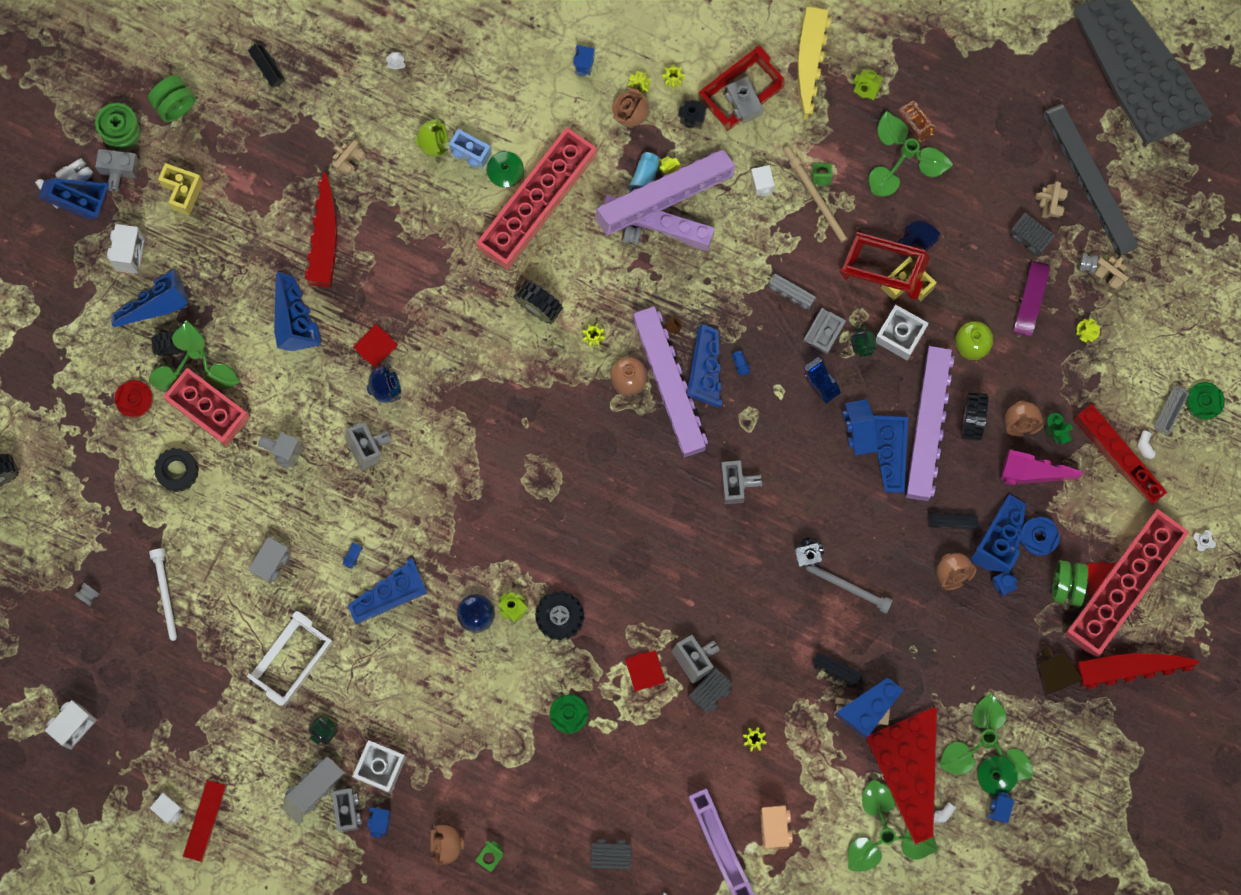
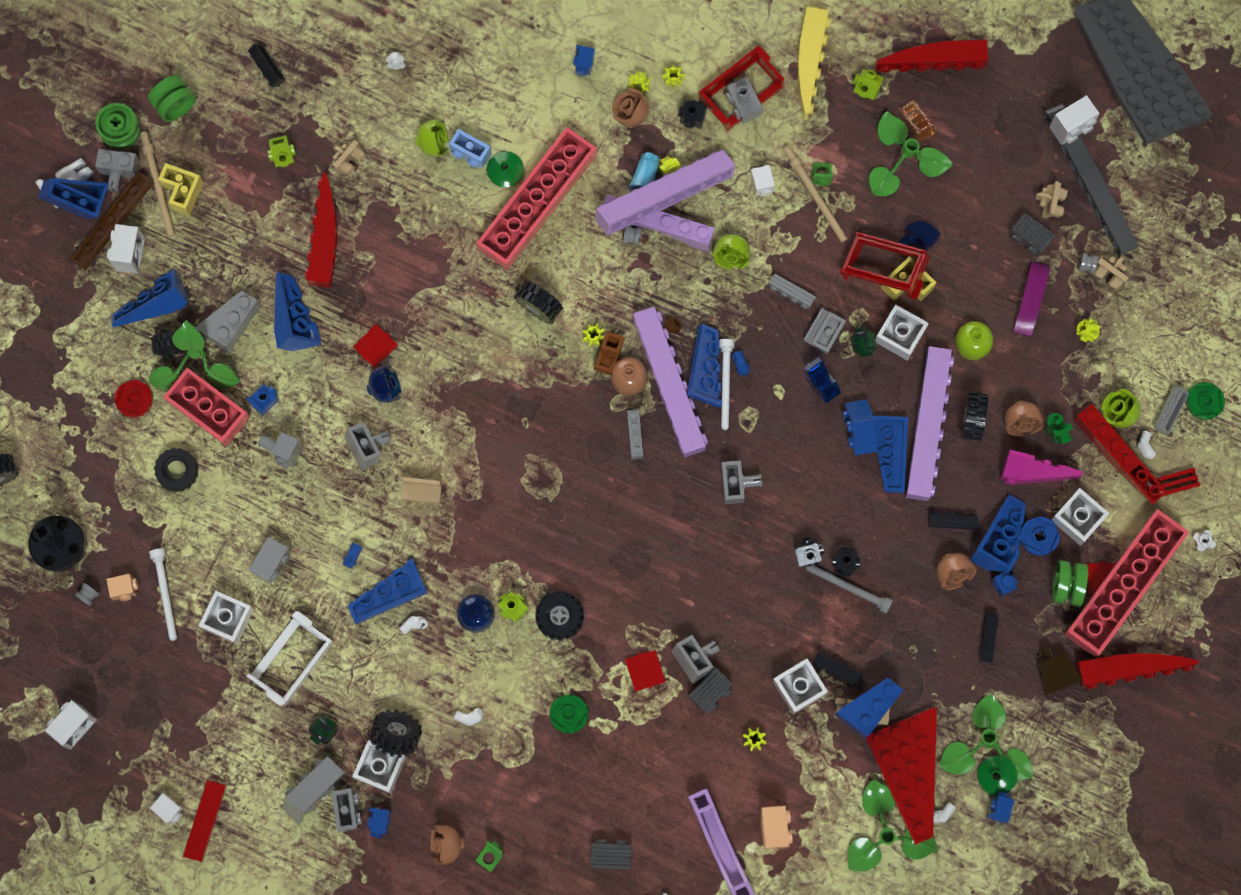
(56, 543): none -> black piece
(115, 214): none -> reddish brown plate
(122, 587): none -> light nougat brick
(148, 151): none -> tan bar
(226, 617): none -> white brick
(229, 321): none -> light grey wedge
(263, 406): none -> blue brick
(281, 151): none -> lime brick
(395, 733): none -> black wheel
(416, 622): none -> white arm
(421, 490): none -> tan panel
(469, 719): none -> white arm
(609, 353): none -> dark orange brick
(635, 434): none -> light grey piece
(726, 347): none -> white piece
(731, 252): none -> lime cylinder
(800, 686): none -> white brick
(843, 568): none -> black brick
(937, 56): none -> red slope
(988, 637): none -> black piece
(1074, 120): none -> white brick
(1080, 516): none -> white brick
(1121, 408): none -> lime cylinder
(1194, 477): none -> red tile

